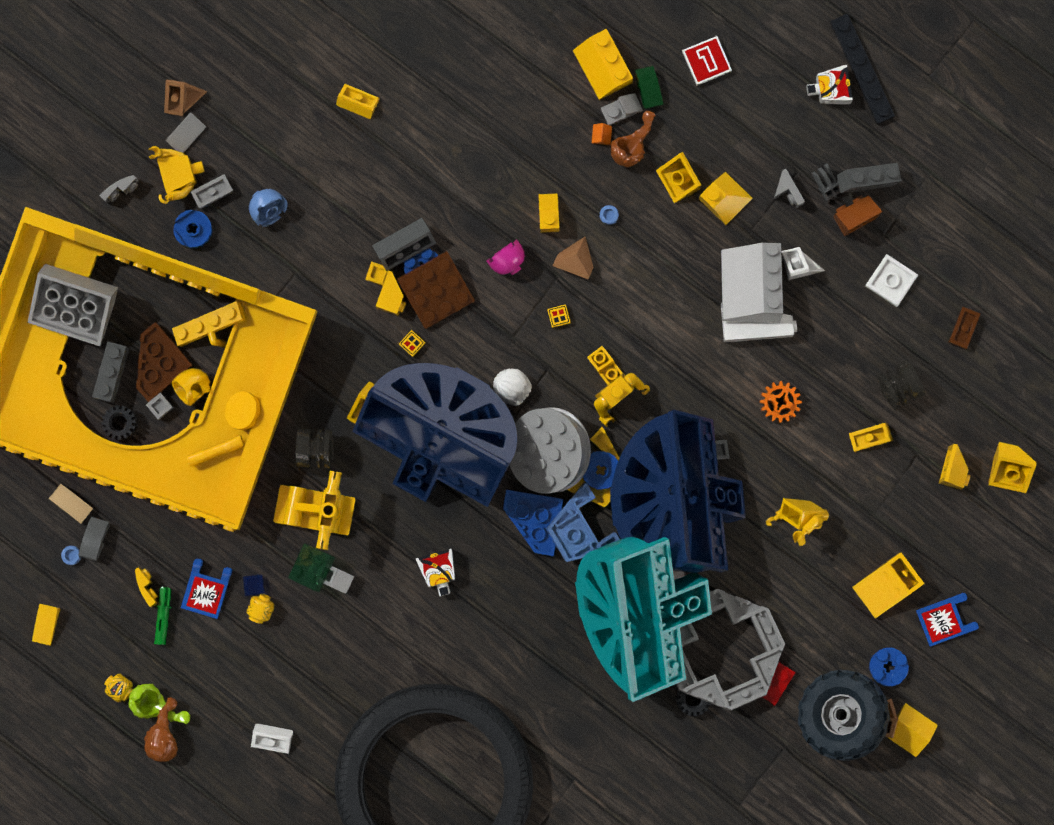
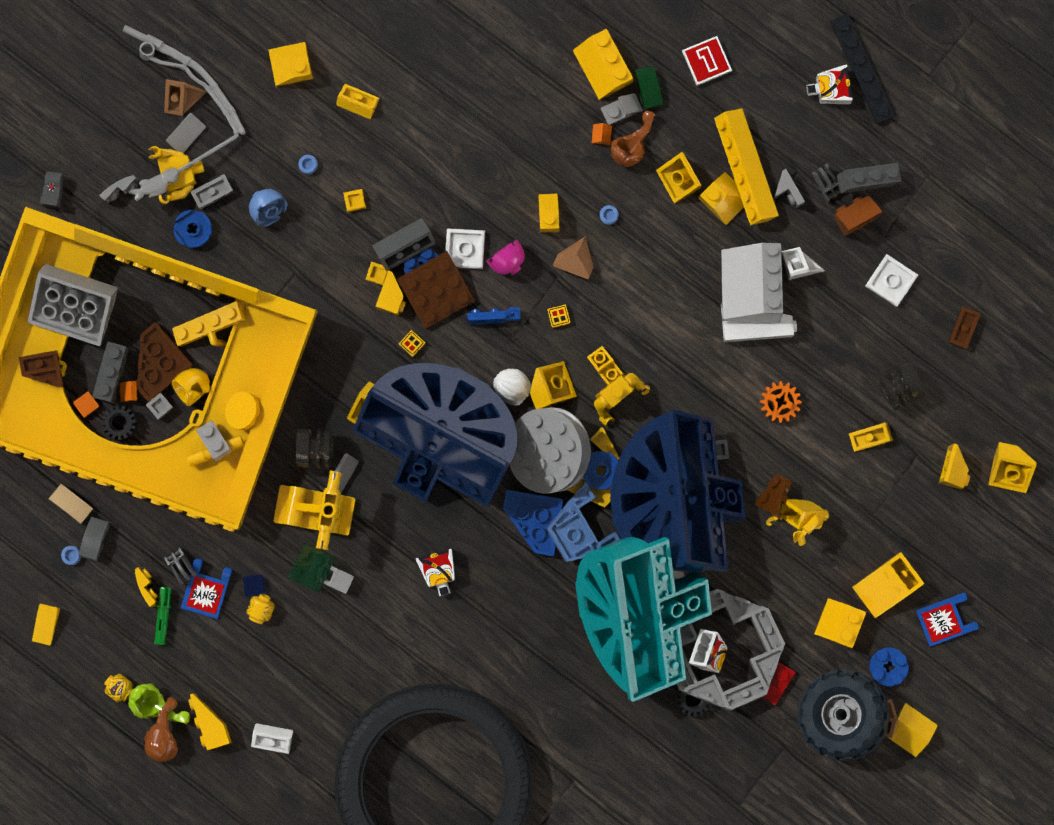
(42, 367): none -> reddish brown wing
(52, 190): none -> dark grey leg
(86, 404): none -> orange tile
(128, 391): none -> orange tile
(158, 184): none -> light grey piece
(177, 562): none -> dark grey arm
(212, 727): none -> yellow slope
(213, 441): none -> light grey plate
(290, 64): none -> yellow slope
(308, 164): none -> medium blue tile
(346, 467): none -> light grey slope
(354, 200): none -> yellow tile
(466, 247): none -> white tile
(493, 316): none -> blue hinge
(551, 386): none -> yellow slope
(709, 651): none -> white torso
(746, 166): none -> yellow brick
(774, 495): none -> reddish brown wing
(840, 623): none -> yellow slope

